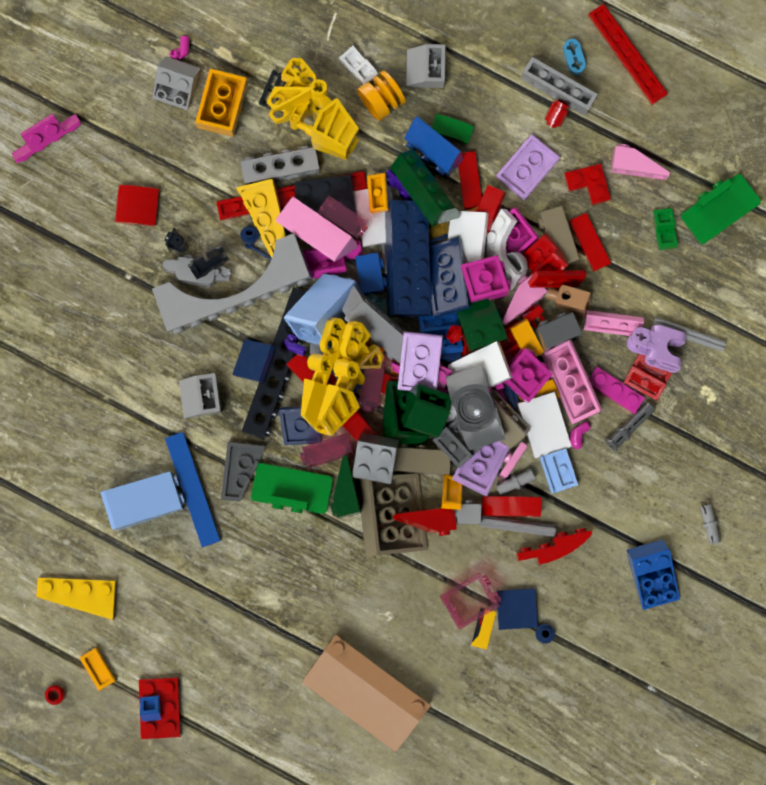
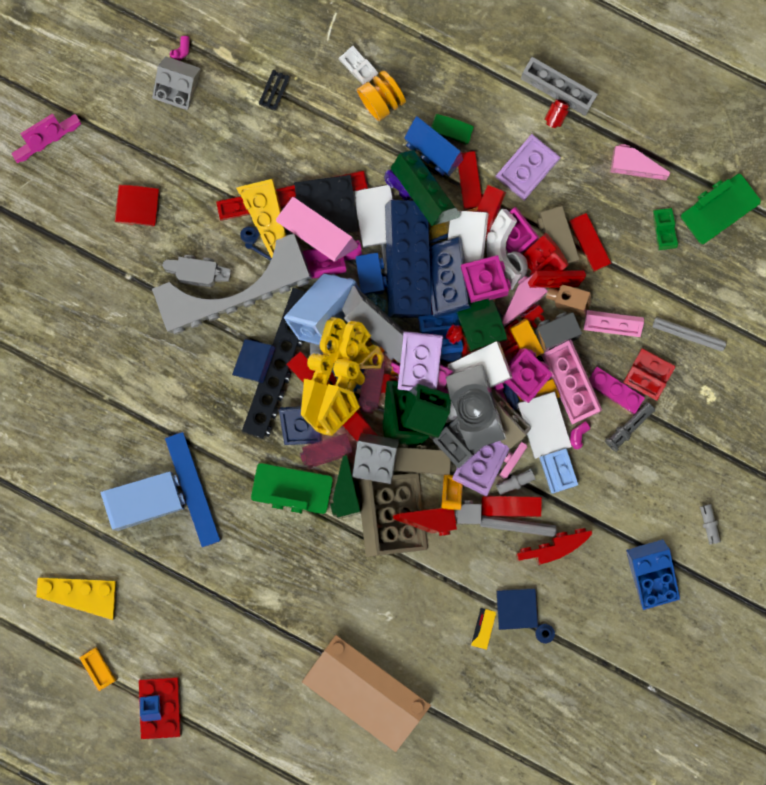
(48, 694): red plate -> none
(175, 241): black hinge -> none
(200, 396): light grey slope -> none
(201, 267): black hinge -> none
(221, 102): light orange brick -> none
(239, 468): dark grey wing -> none
(290, 170): light grey brick -> none
(292, 346): dark purple arm -> none
(299, 98): yellow piece -> none
(343, 217): clear pink window -> none
(377, 193): light orange slope -> none
(426, 66): light grey slope -> none
(454, 612): clear pink window -> none
(578, 55): dark azure beam -> none
(589, 178): red plate -> none
(627, 54): red tile -> none
(654, 346): lavender piece -> none

